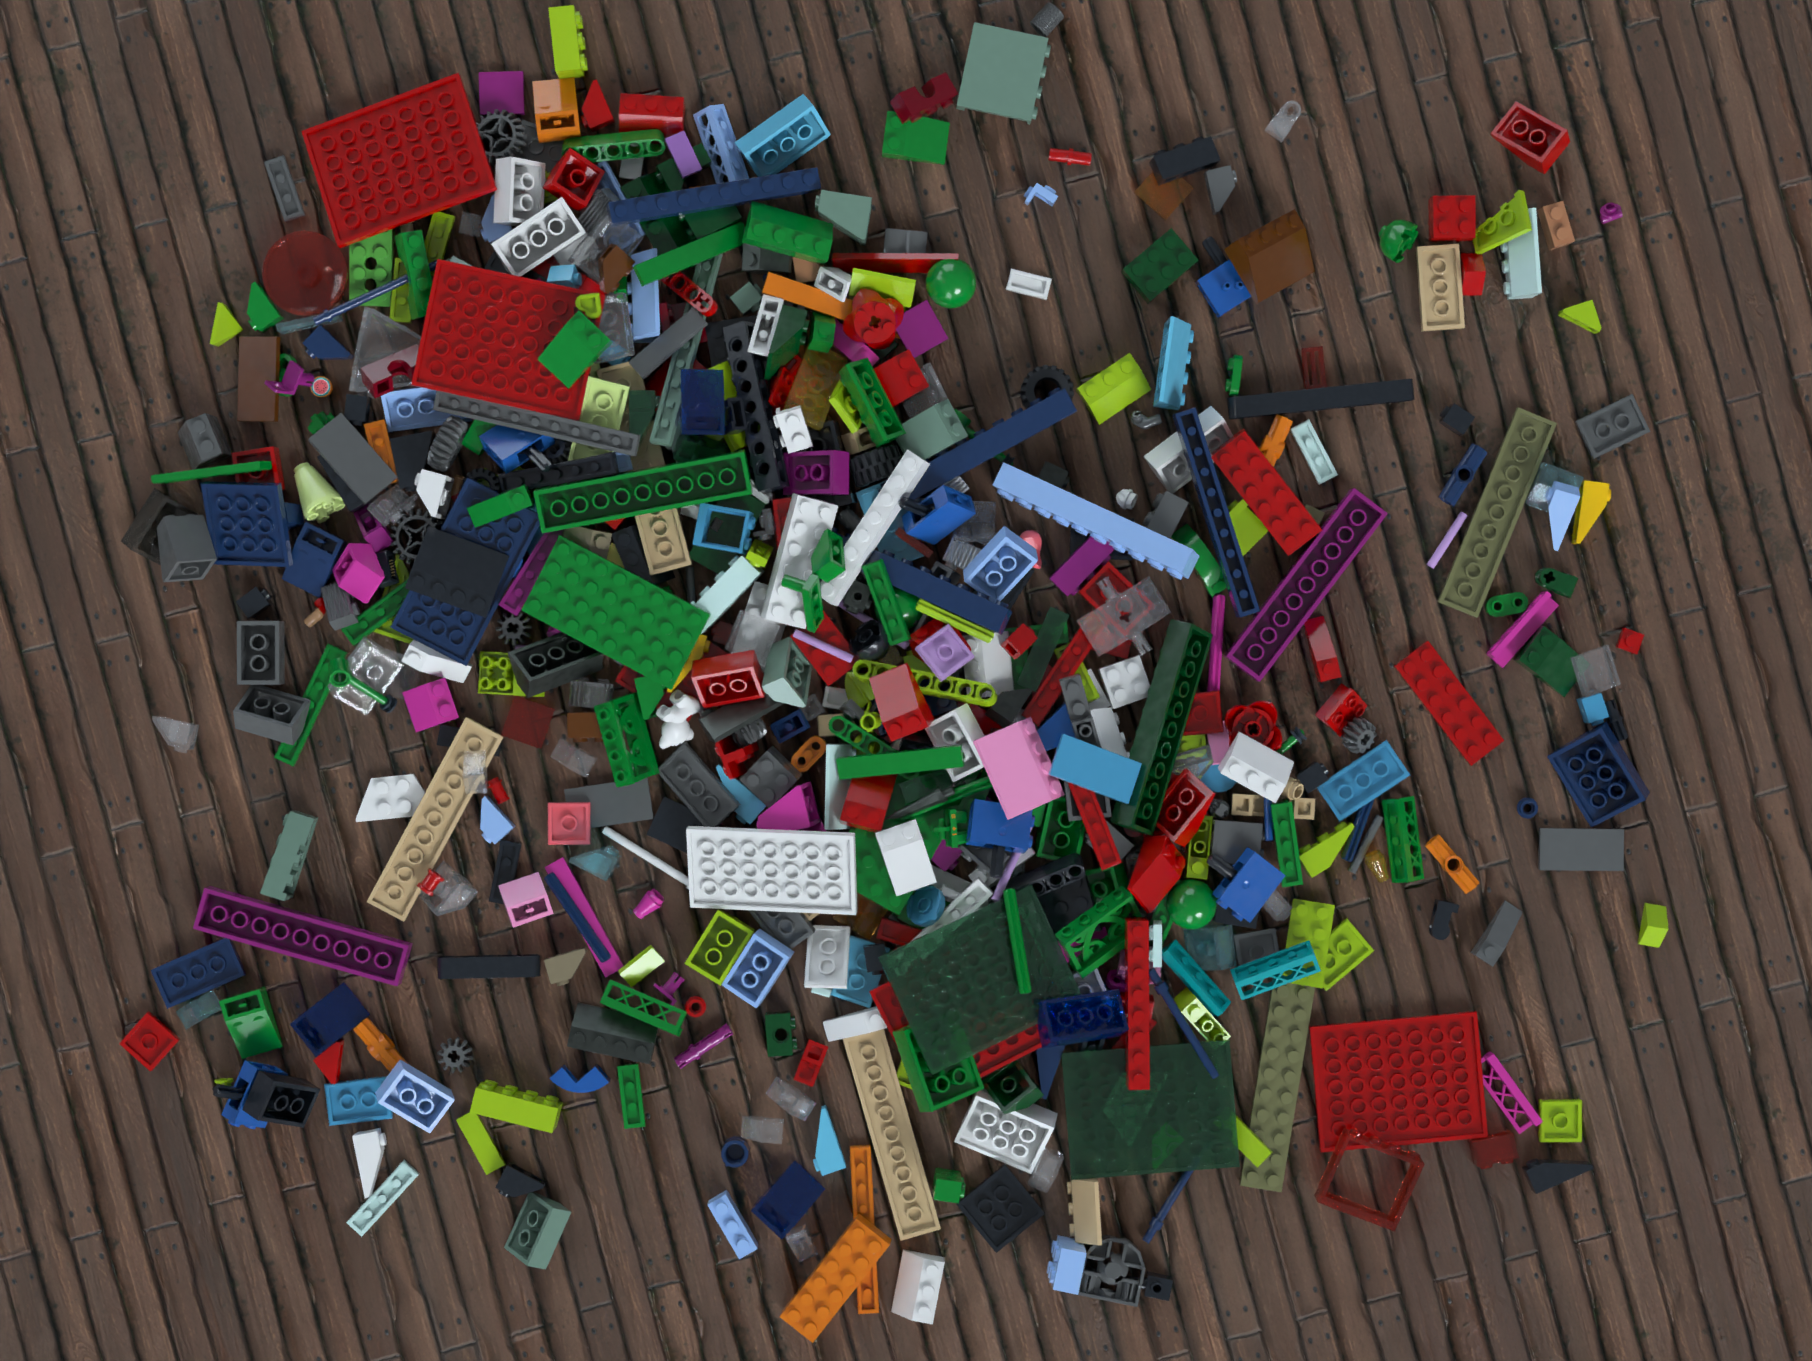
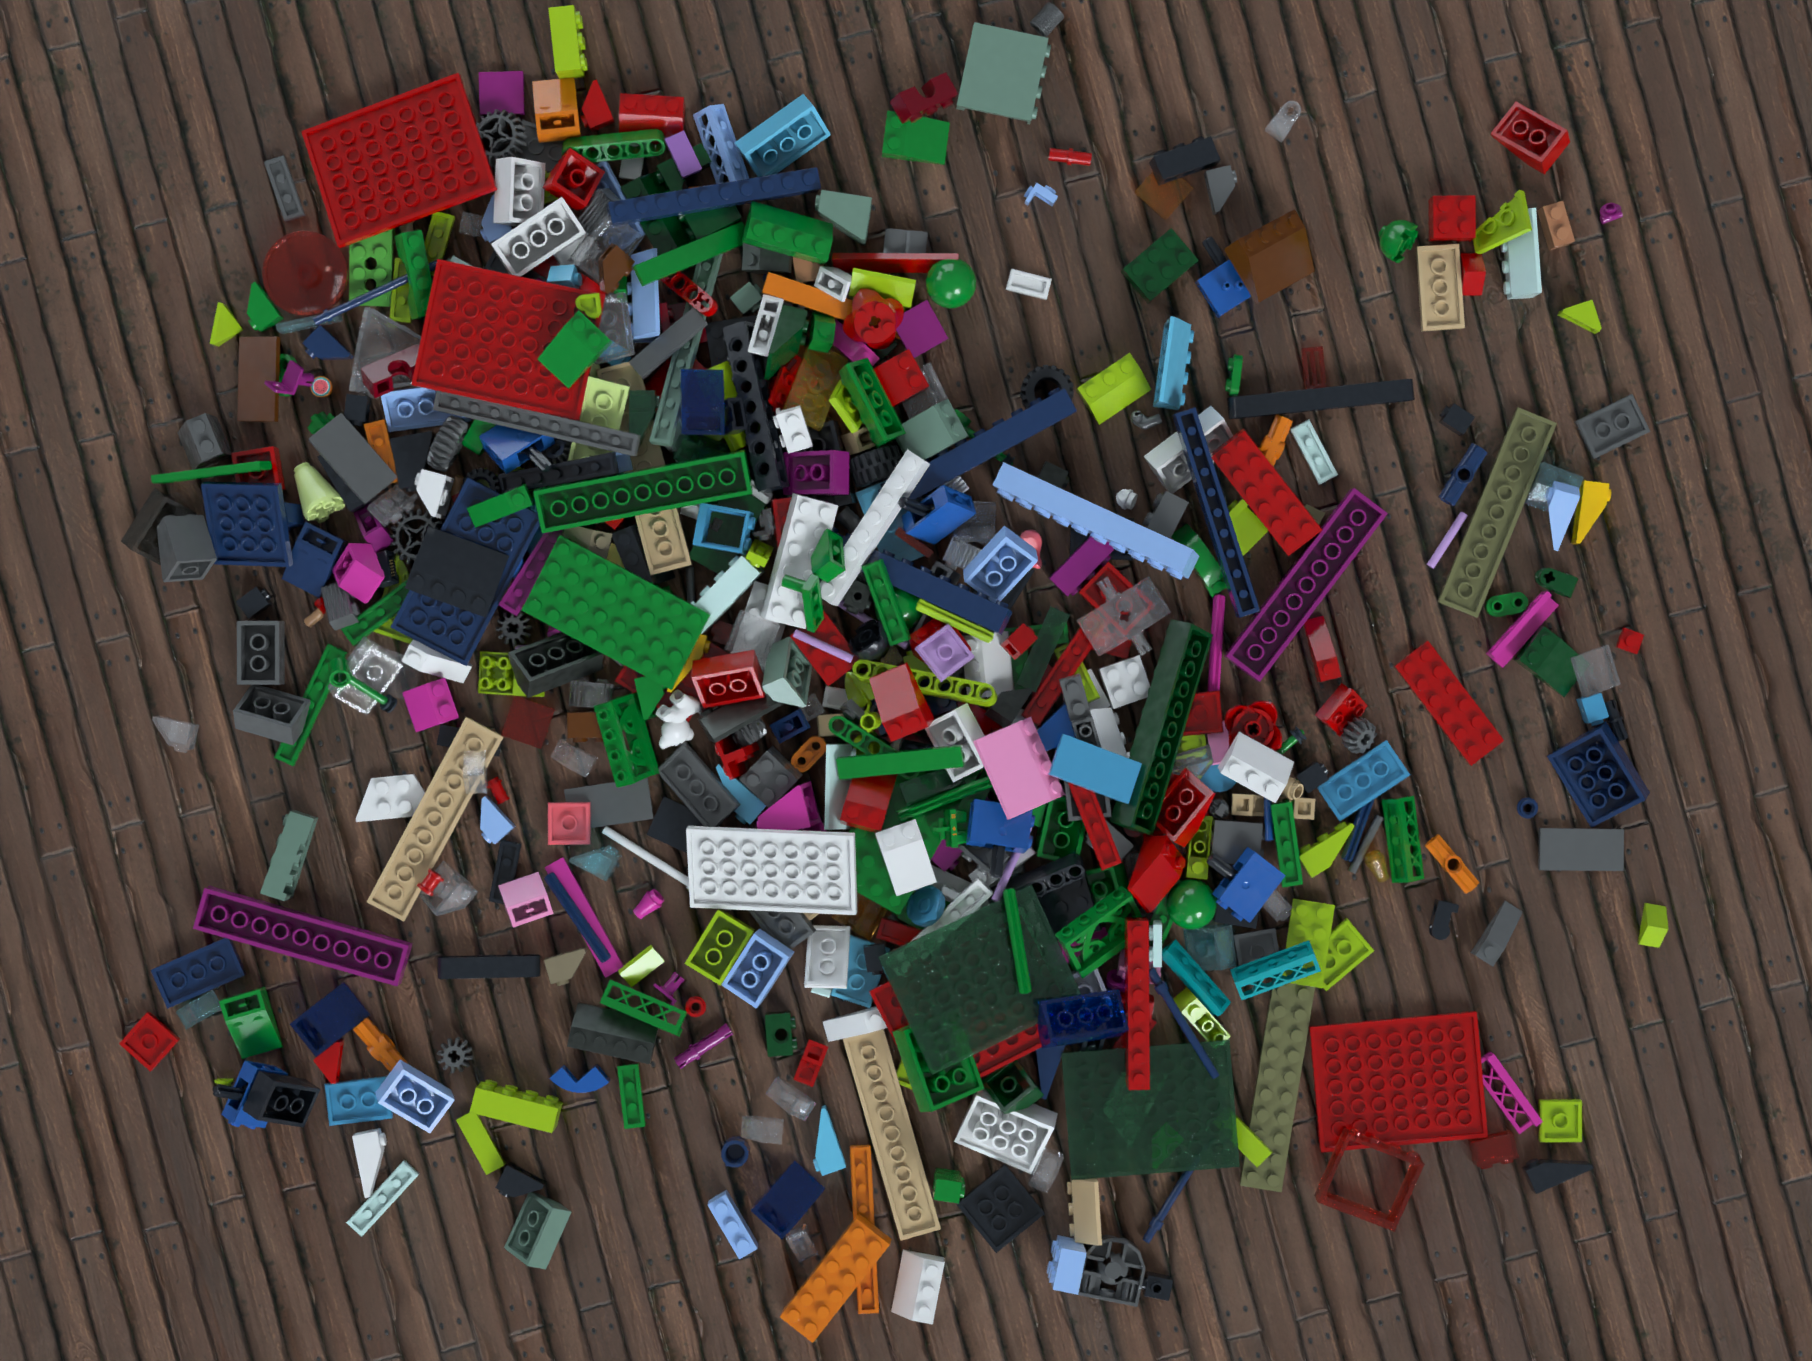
(927, 801): pearl dark grey bar -> none

